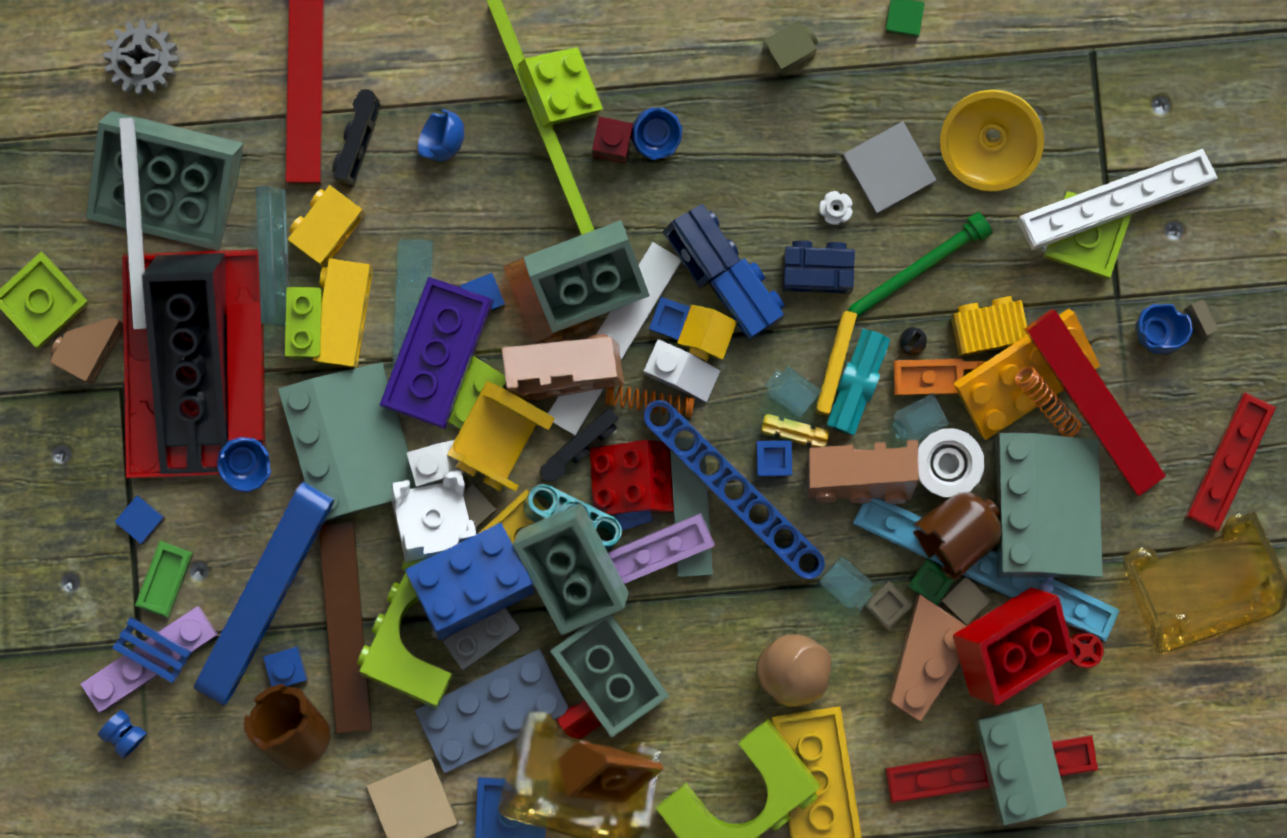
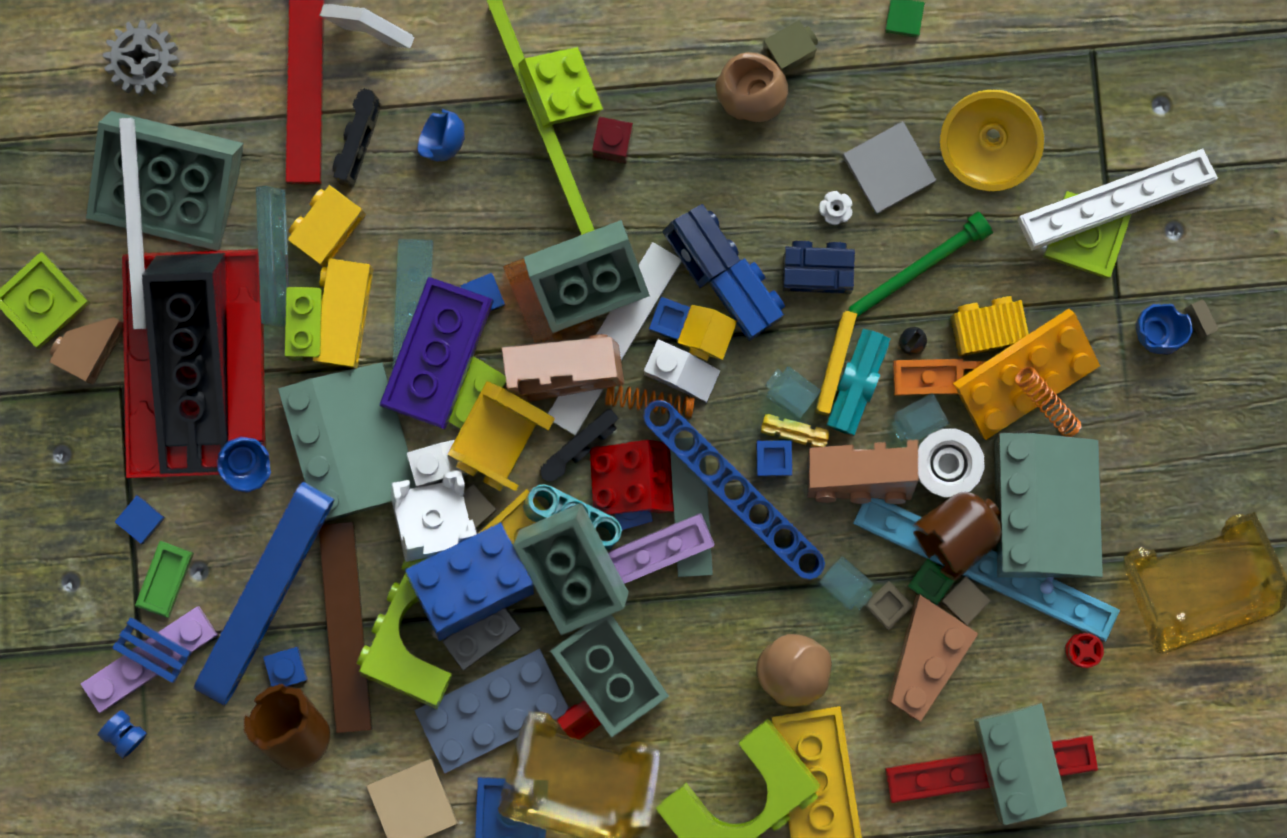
(365, 21): none -> white tile
(604, 772): dark orange slope -> none
(656, 133): blue hair -> none
(752, 87): none -> medium nougat piece
(1013, 646): red brick -> none
(1095, 402): red tile -> none
(1230, 462): red tile -> none

